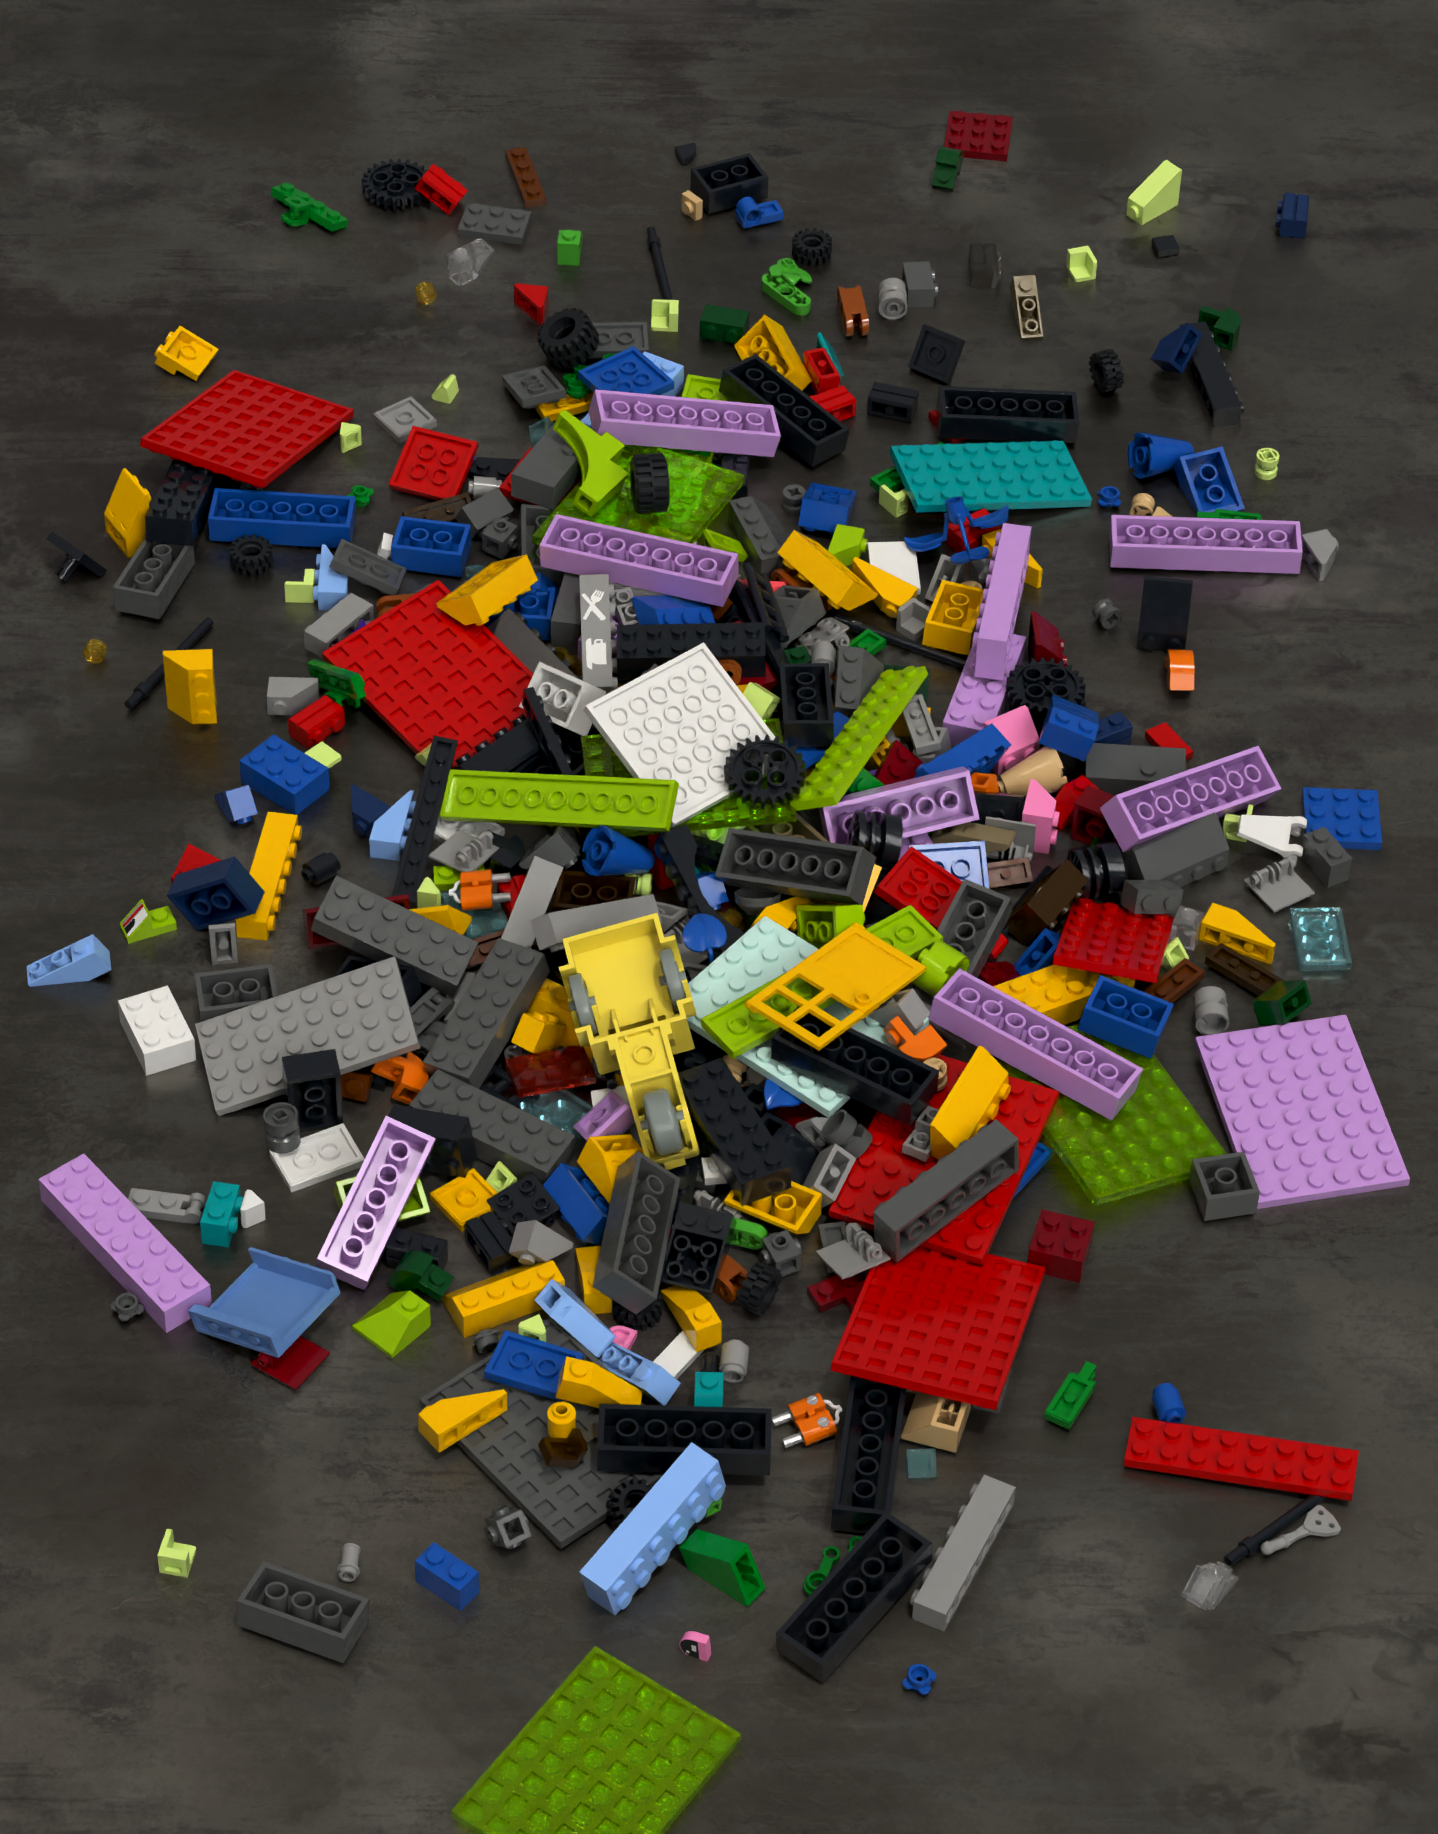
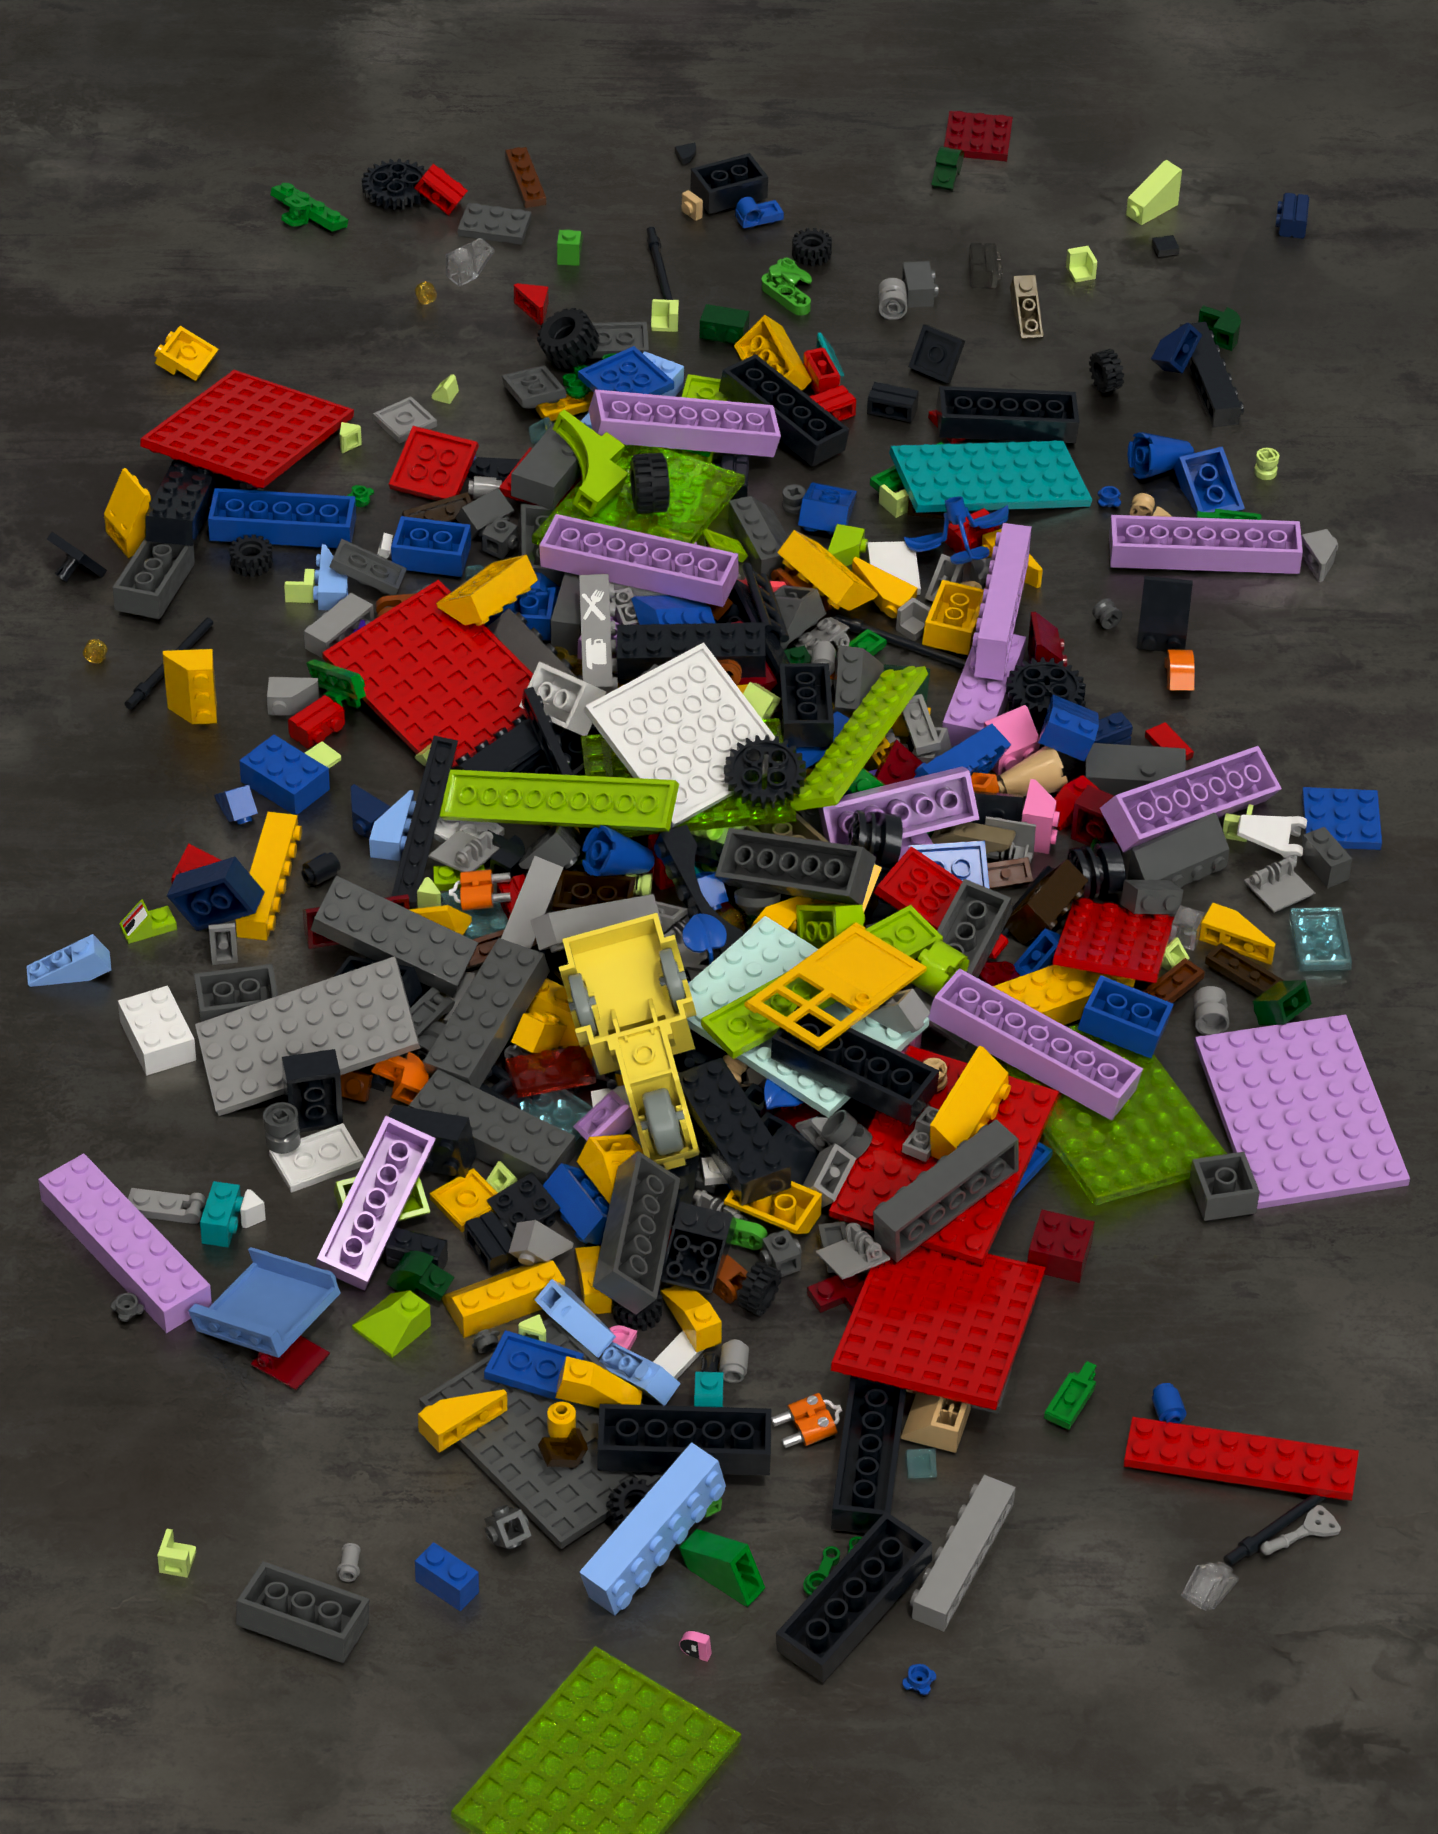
(852, 310): dark orange piece -> none
(921, 1046): orange brick -> none

